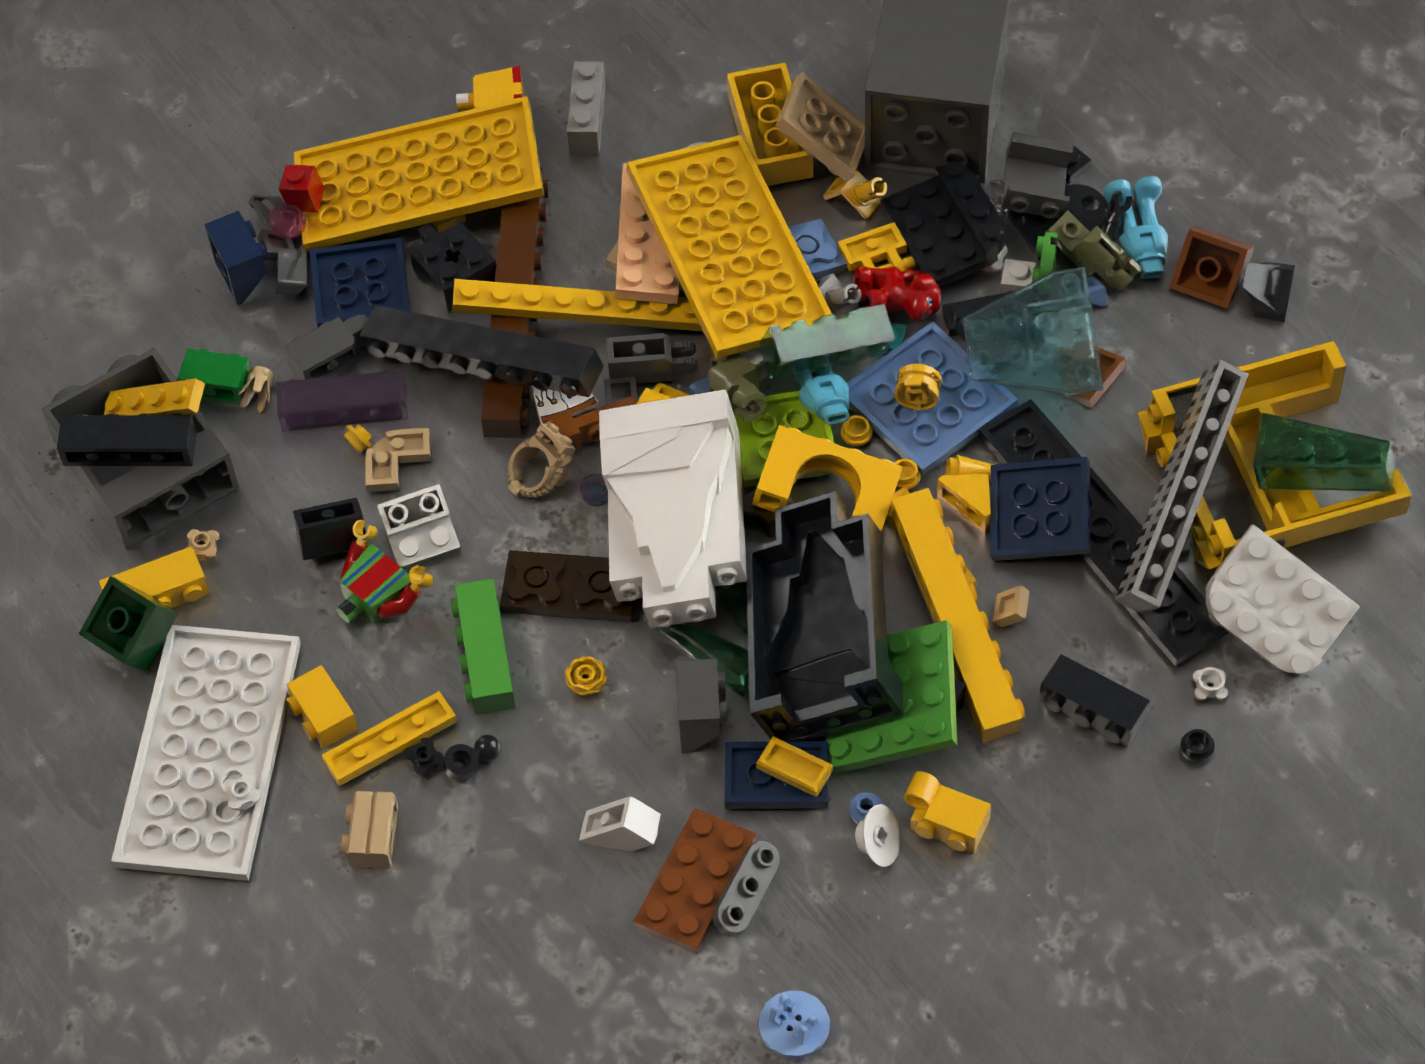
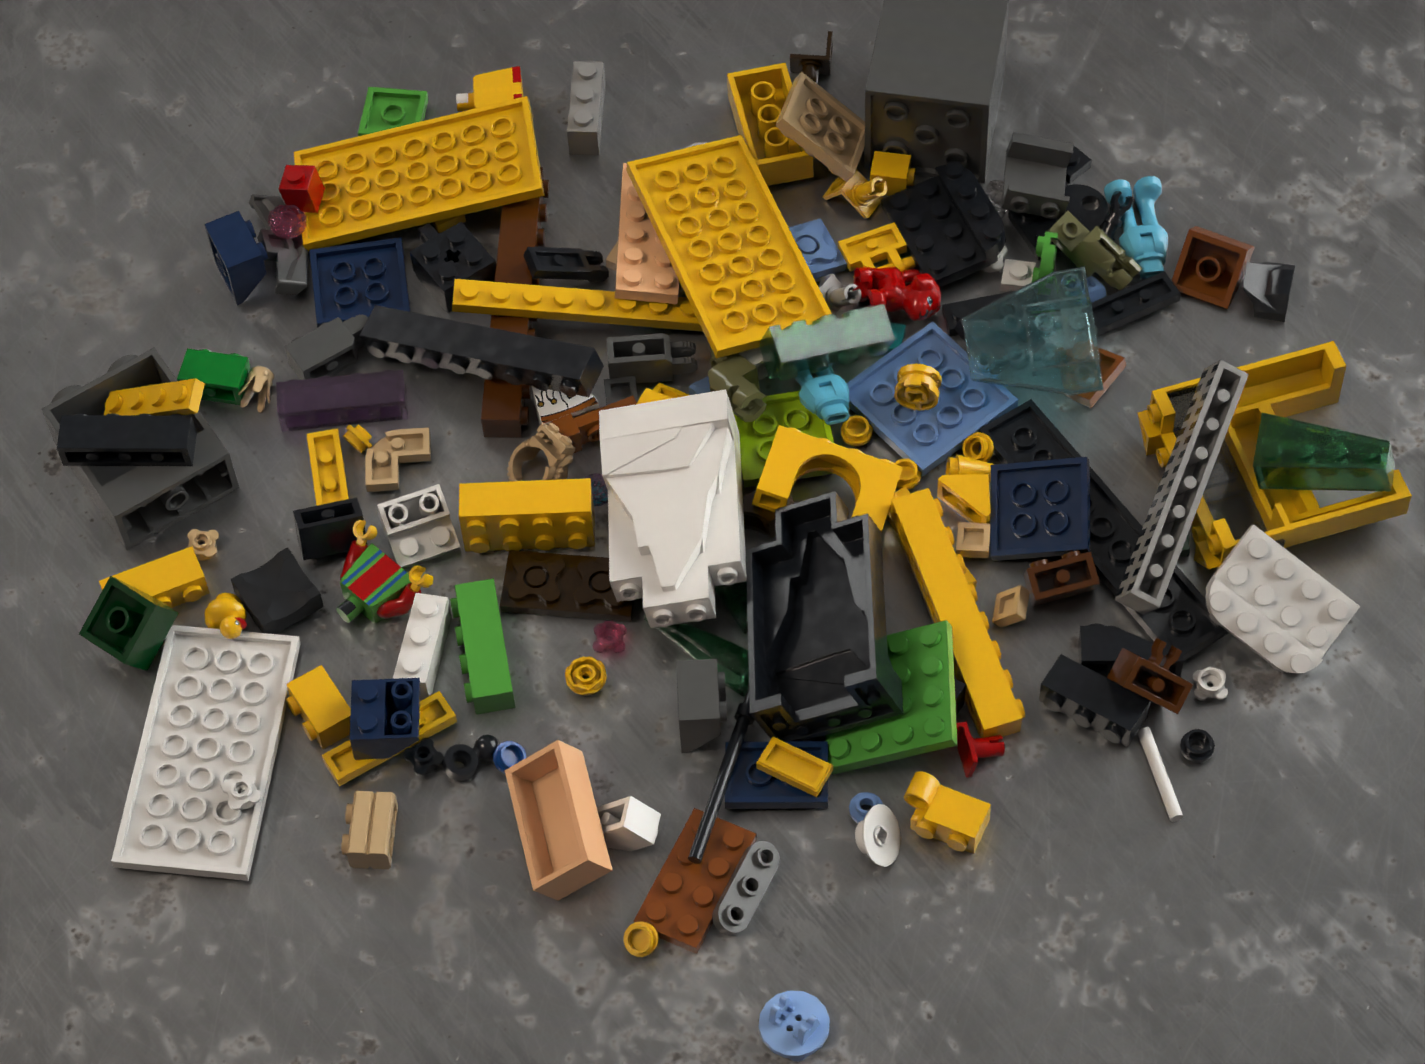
(227, 615): none -> yellow animal
(277, 593): none -> black brick
(327, 466): none -> yellow plate
(384, 716): none -> dark blue slope
(391, 108): none -> bright green plate
(424, 641): none -> white brick
(507, 755): none -> blue plate
(527, 515): none -> yellow brick
(558, 820): none -> light nougat piece
(565, 264): none -> black hinge
(609, 629): none -> clear pink plate
(641, 939): none -> yellow plate
(743, 720): none -> black bar
(813, 64): none -> dark brown bracket
(894, 170): none -> yellow brick
(972, 443): none -> yellow plate
(973, 540): none -> tan plate
(973, 748): none -> red bracket
(1061, 578): none -> reddish brown brick
(1102, 644): none -> black slope
(1134, 302): none -> black plate
(1152, 676): none -> reddish brown brick
(1160, 774): none -> white bar

